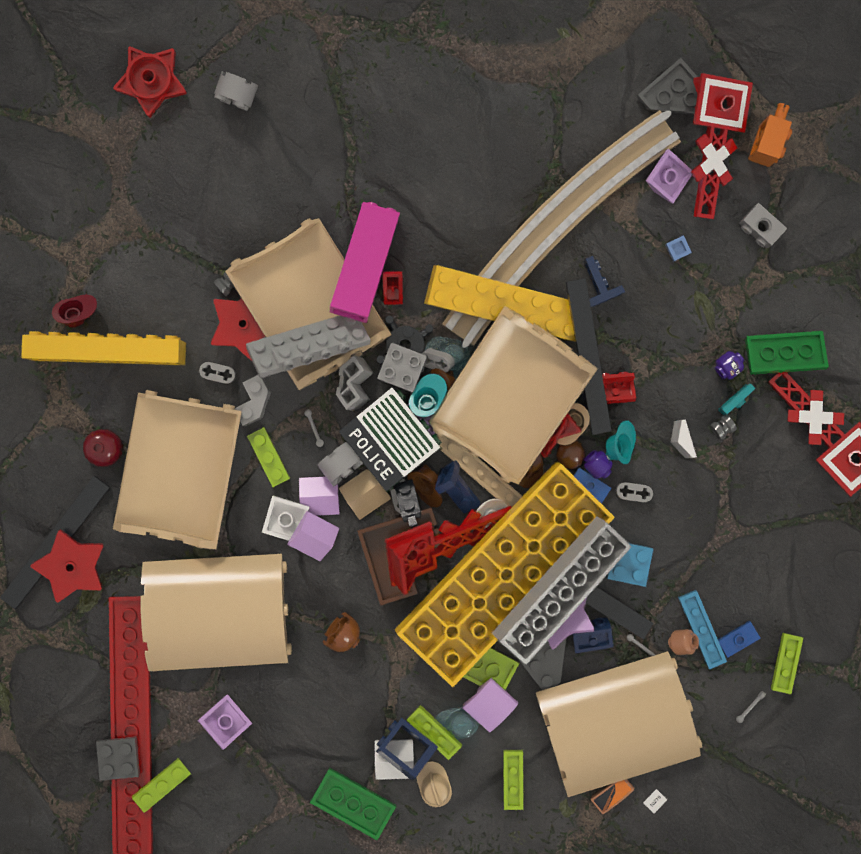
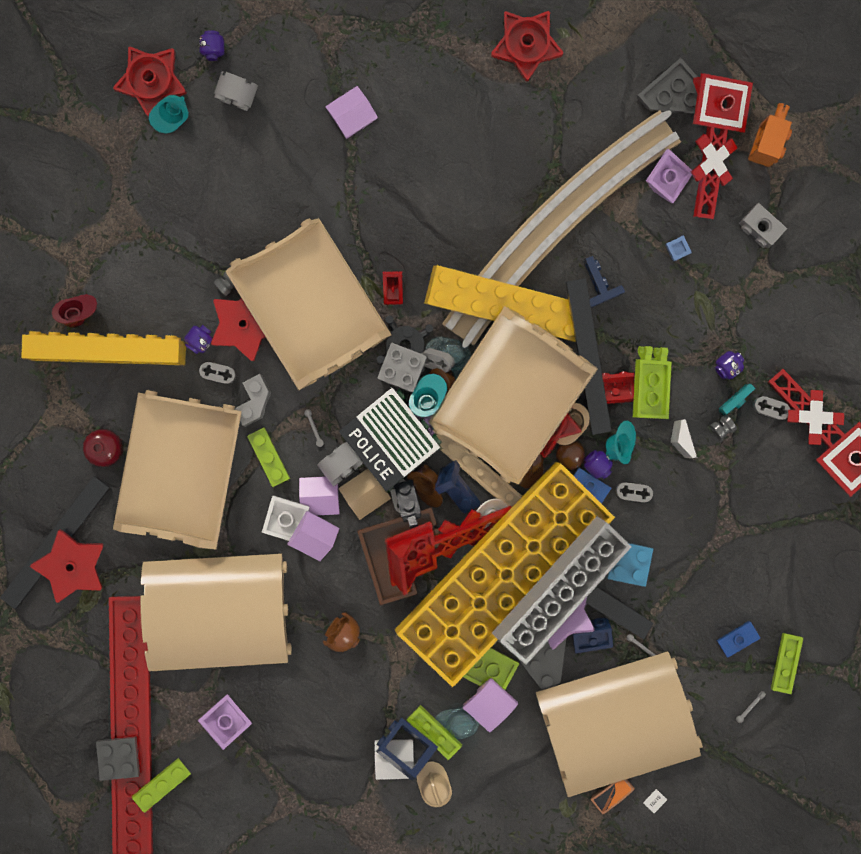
(168, 114): none -> teal piece
(198, 339): none -> dark purple head
(211, 45): none -> dark purple head
(306, 345): light grey plate -> none
(351, 112): none -> lavender slope
(353, 374): light grey brick -> none
(353, 803): green plate -> none
(364, 262): dark pink brick -> none
(513, 779): lime plate -> none
(531, 30): none -> red plate
(652, 383): none -> lime tile
(683, 642): nougat head -> none
(703, 629): dark azure plate -> none
(773, 404): none -> light grey beam
(786, 352): green plate -> none

